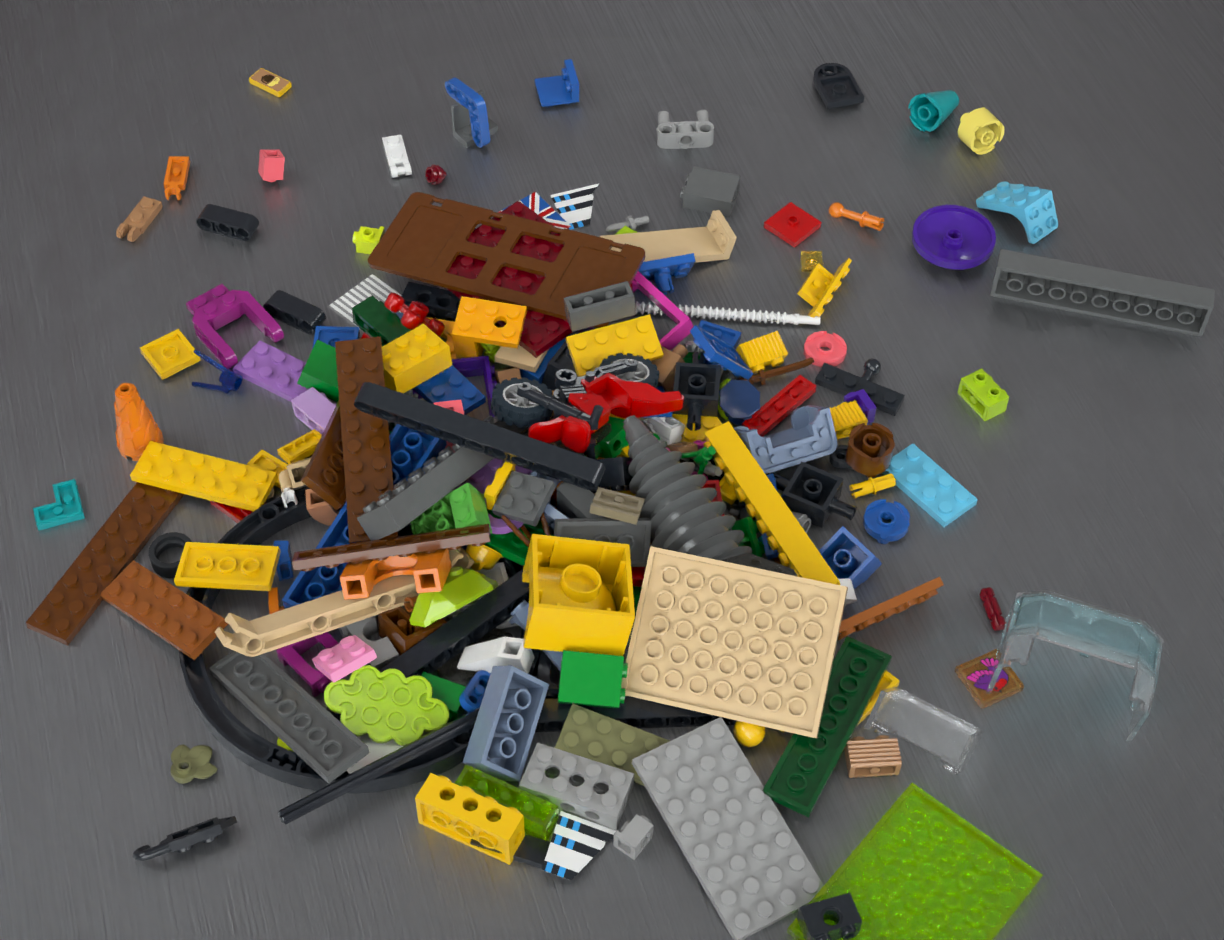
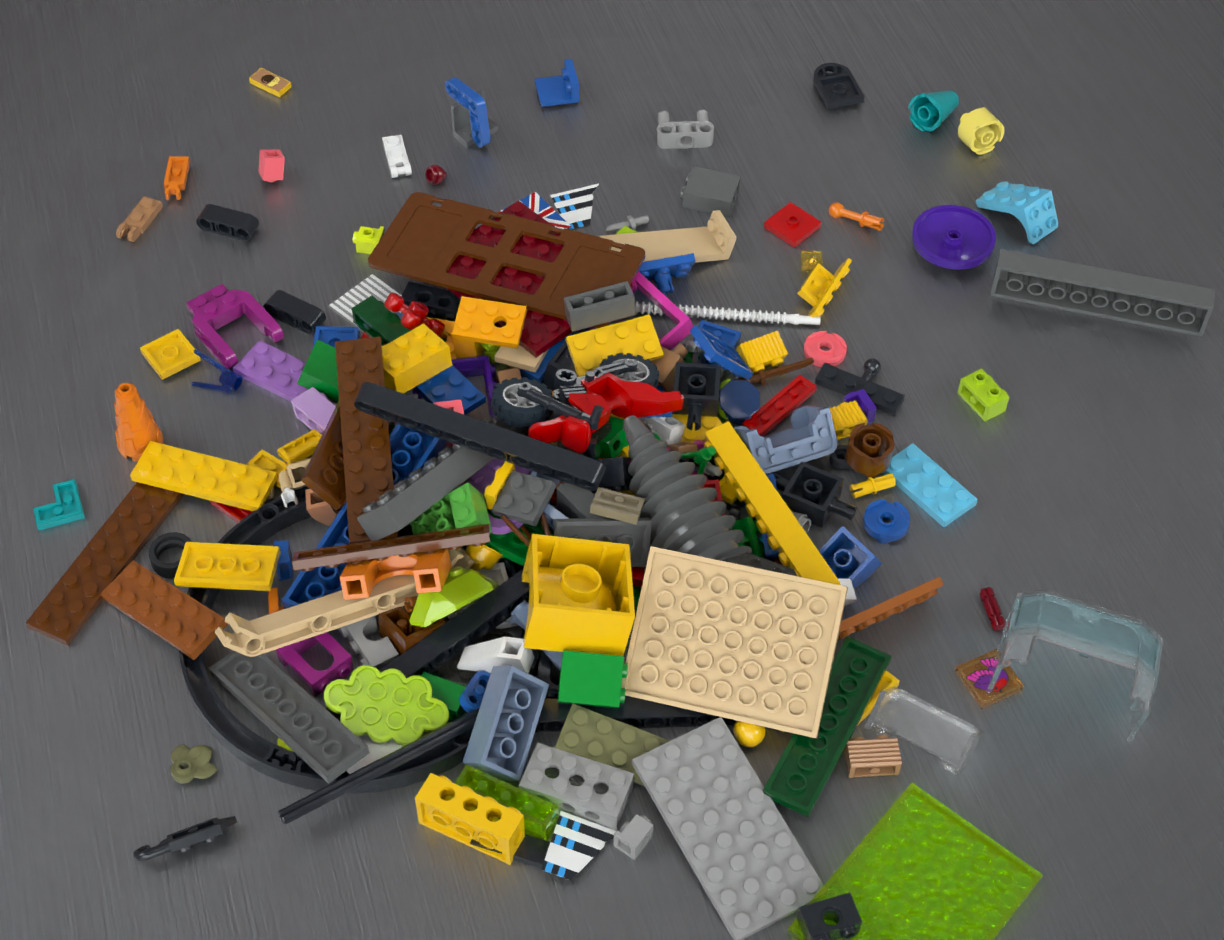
(344, 658): bright pink plate -> none

